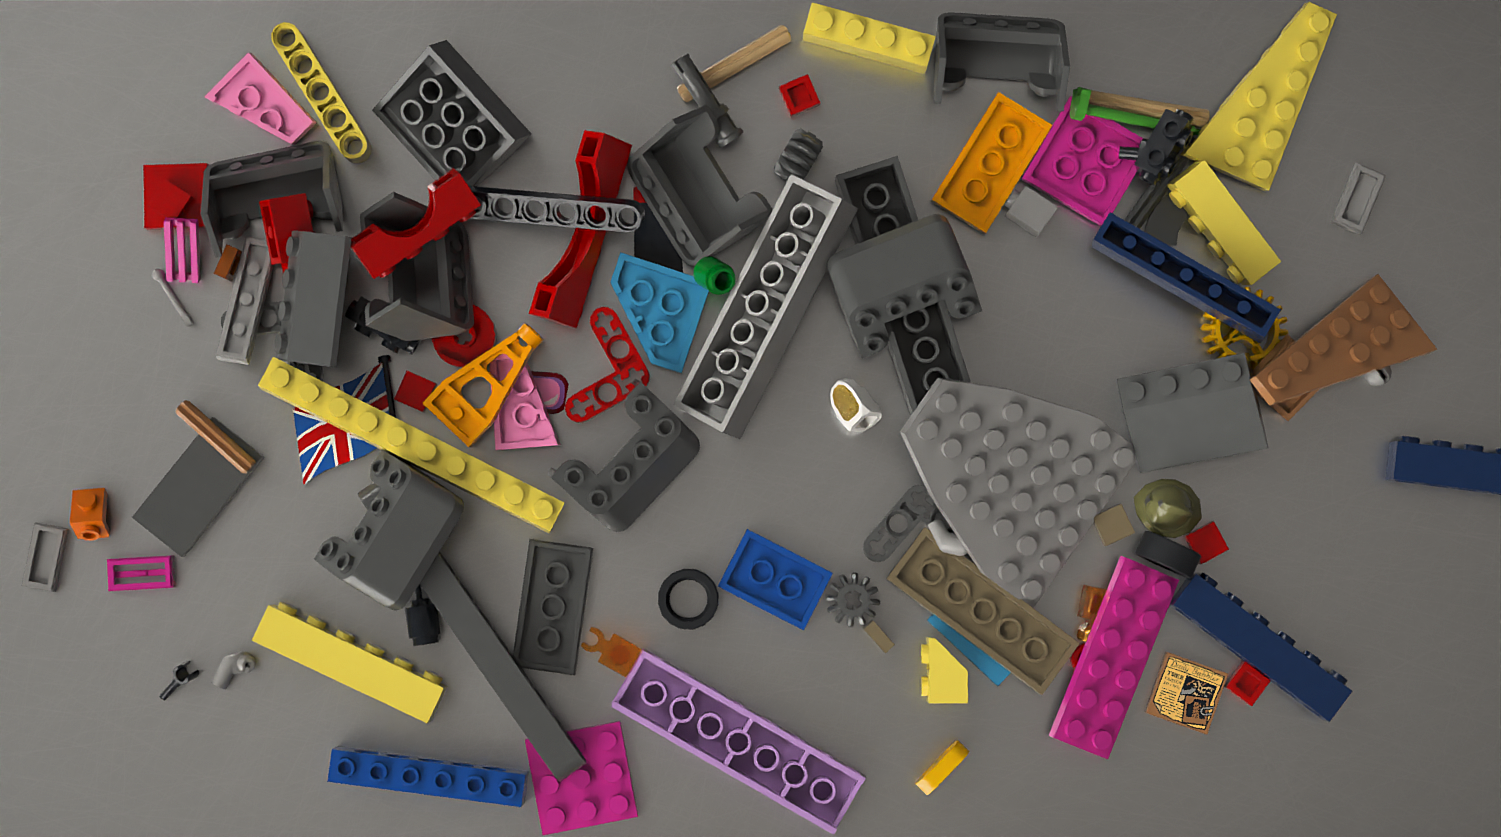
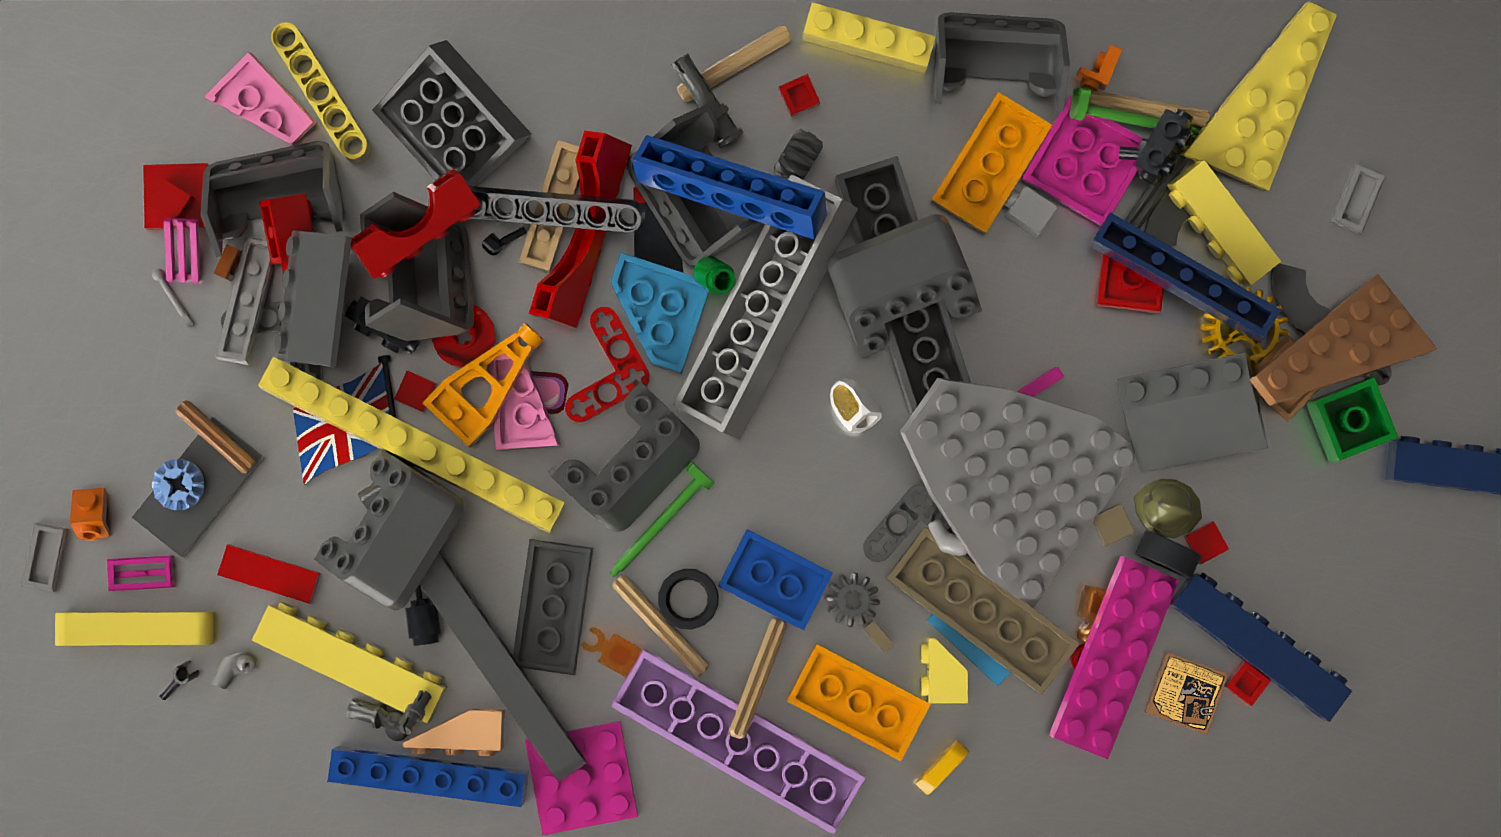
(134, 628): none -> light yellow beam
(192, 480): none -> light blue gear
(268, 573): none -> red tile
(396, 723): none -> dark grey pin
(471, 730): none -> light nougat slope
(494, 245): none -> black hand
(561, 178): none -> tan plate
(660, 625): none -> tan axle
(700, 479): none -> bright green piece
(730, 187): none -> blue brick
(757, 679): none -> tan axle
(858, 702): none -> light orange plate
(1042, 382): none -> dark pink tile
(1104, 65): none -> orange bracket
(1127, 289): none -> red plate
(1293, 295): none -> dark grey tile
(1351, 420): none -> green brick

